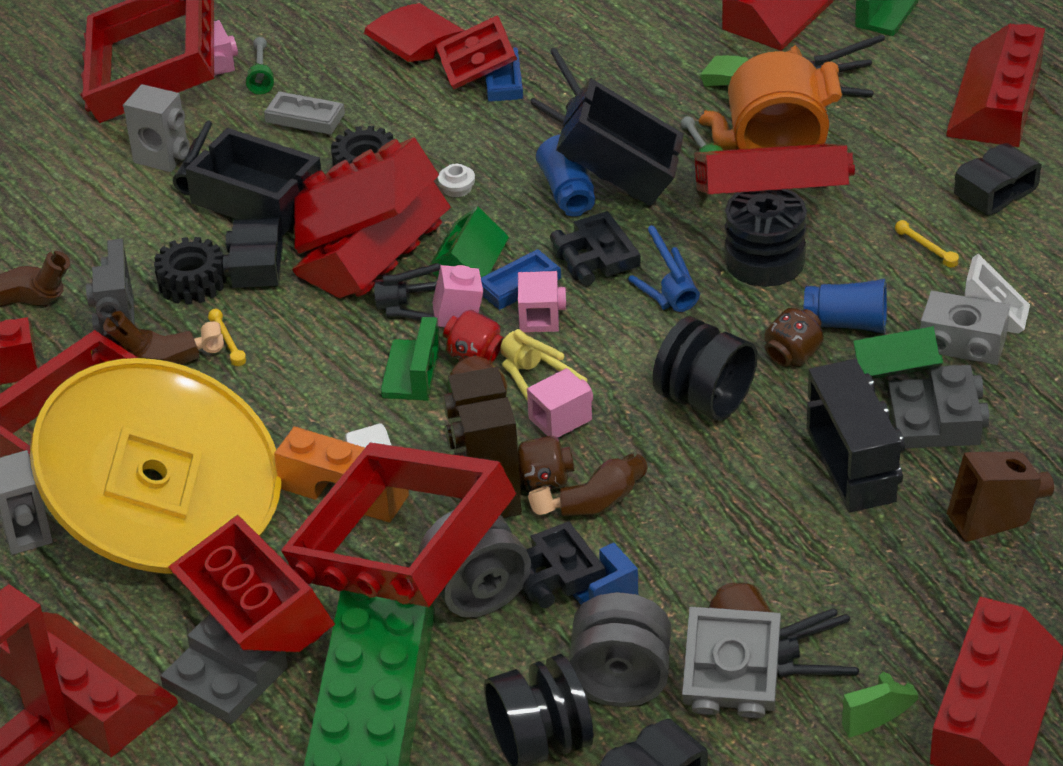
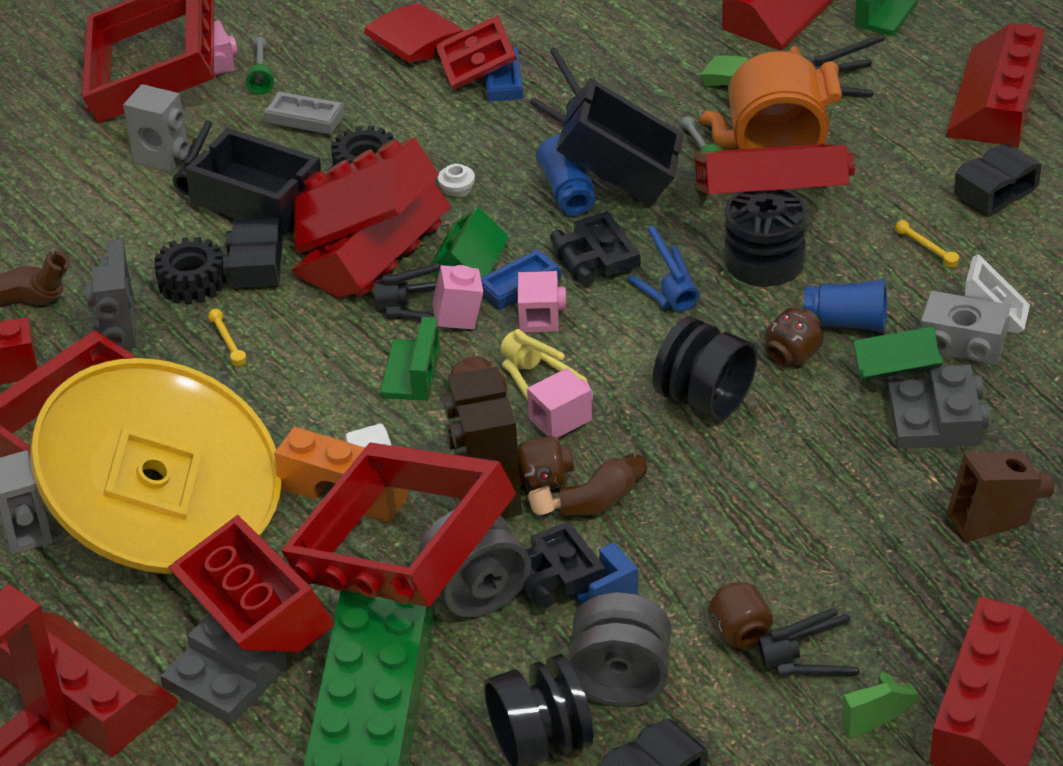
(173, 348): reddish brown arm -> none
(472, 336): red head -> none
(731, 661): light grey plate -> none
(854, 435): black piece -> none

